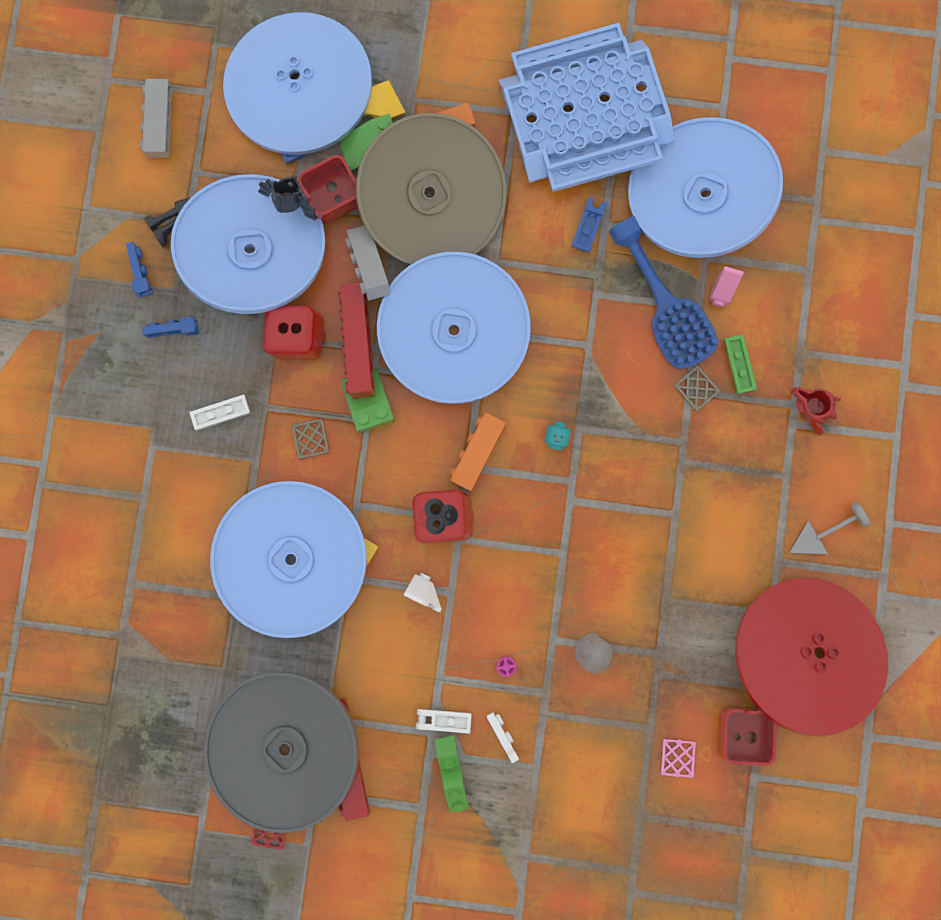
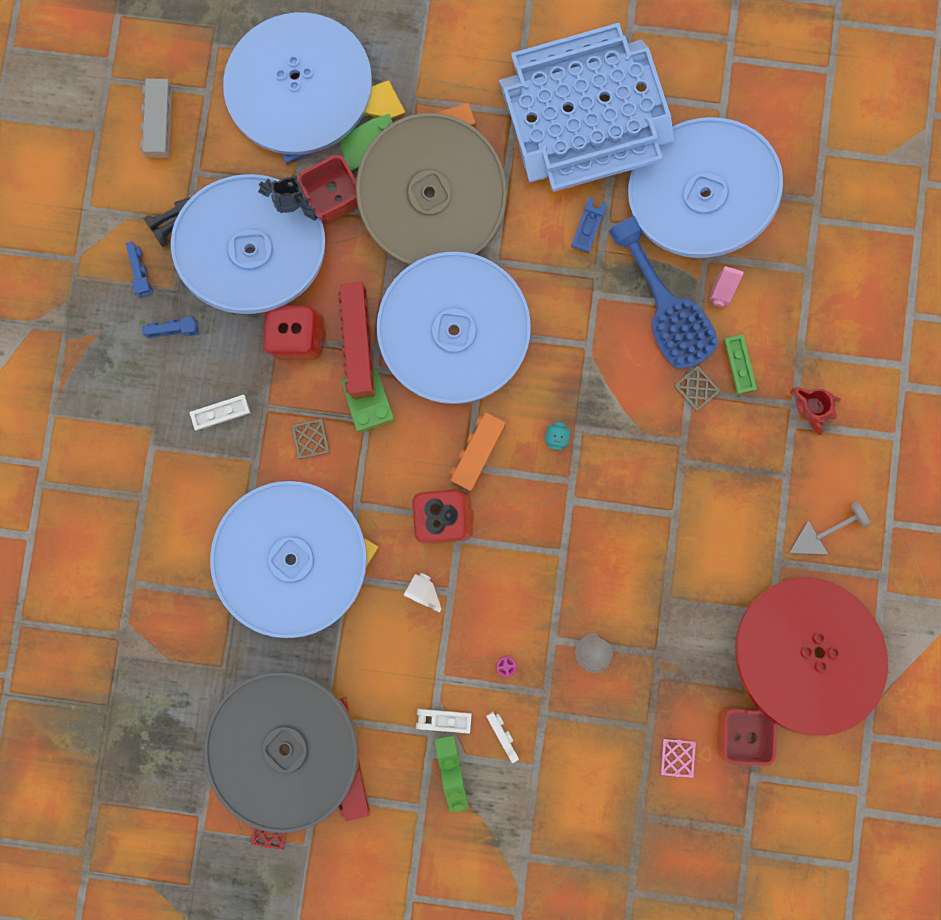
(368, 263): light grey brick -> none

